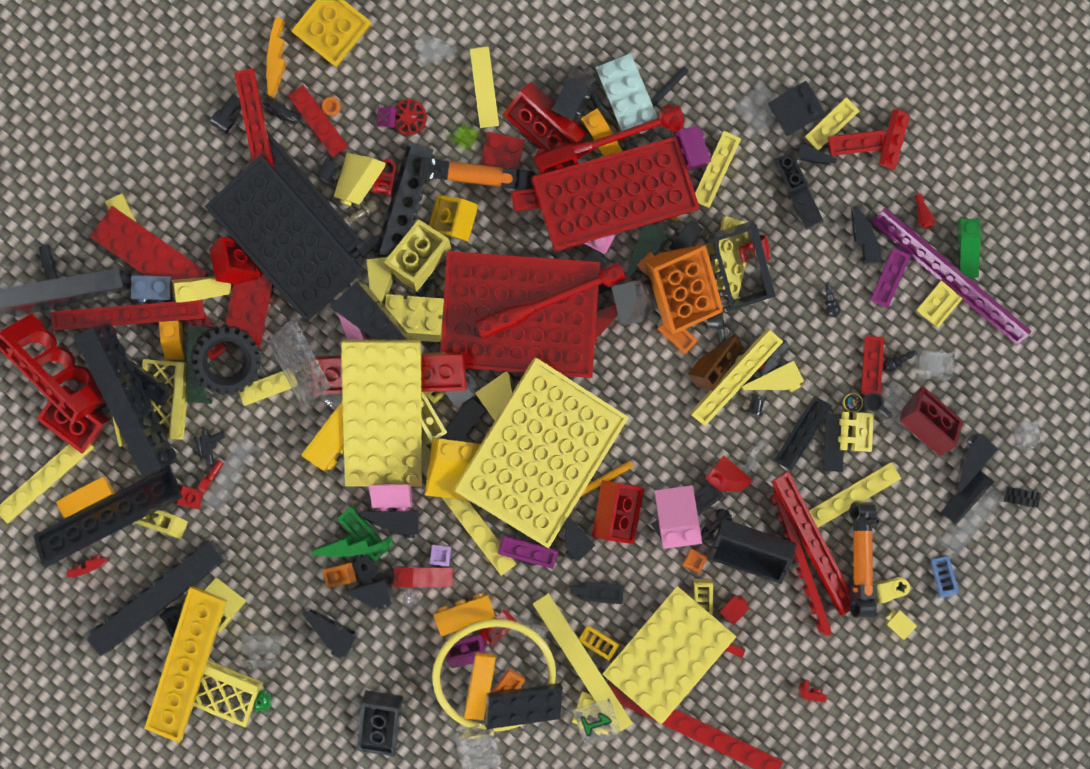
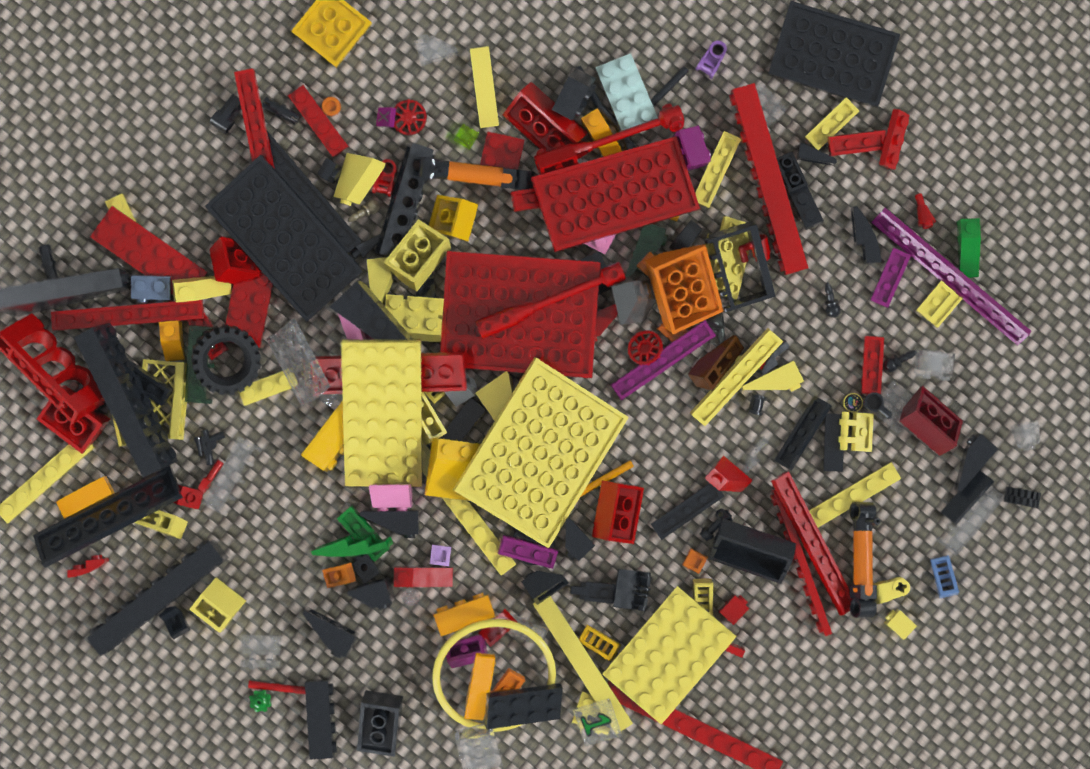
(185, 664): yellow plate -> none
(237, 681): light yellow fence -> none
(275, 64): light orange slope -> none
(276, 687): none -> red bar
(319, 719): none -> black brick
(543, 584): none -> black slope
(632, 589): none -> black hinge
(645, 348): none -> red wheel
(670, 355): none -> magenta tile
(677, 517): bright pink slope -> none
(711, 60): none -> medium lavender piece
(769, 179): none -> red brick
(796, 108): black slope -> none
(813, 695): red bracket -> none
(834, 54): none -> black plate

